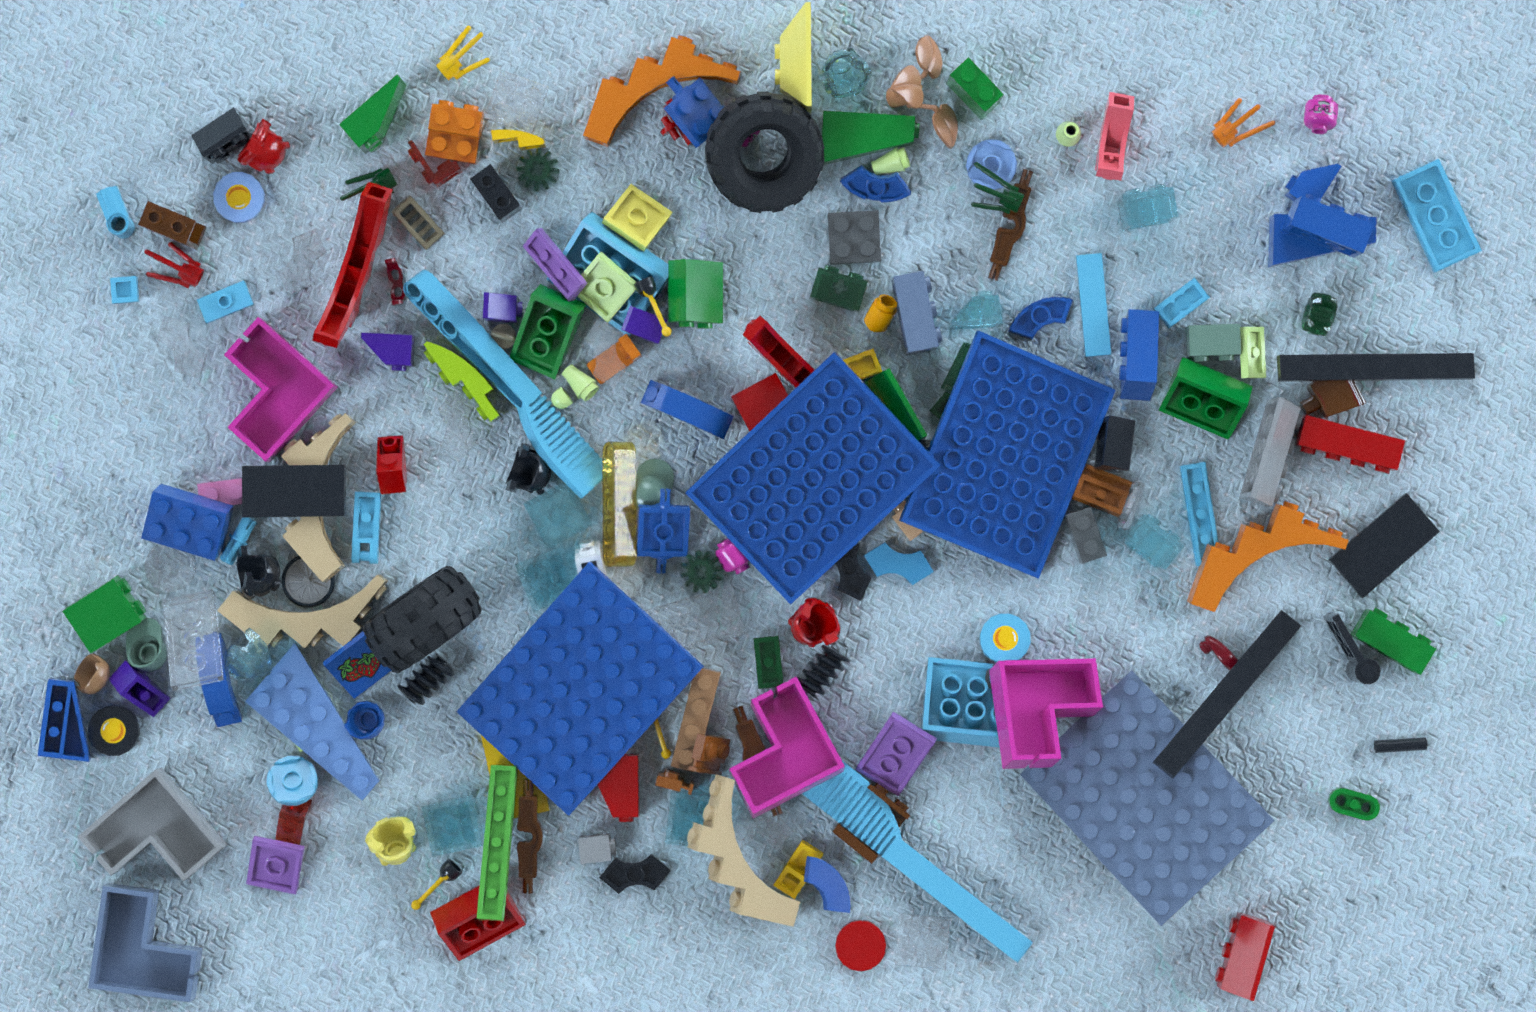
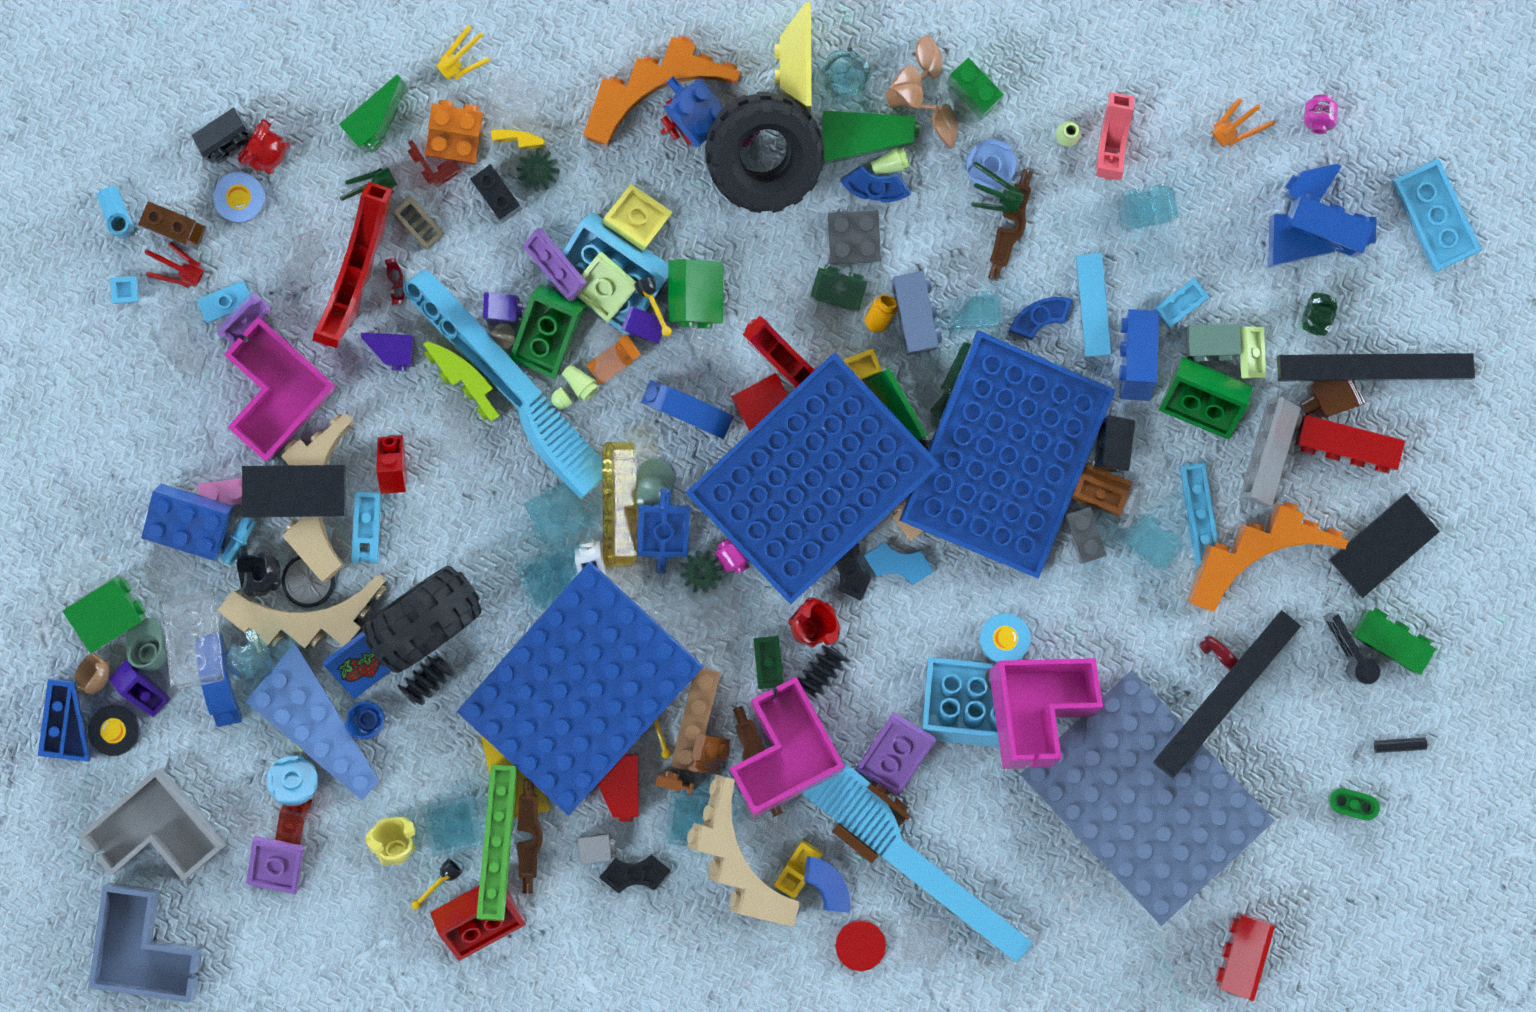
(243, 317): none -> medium lavender hinge
(528, 471): black helmet -> none

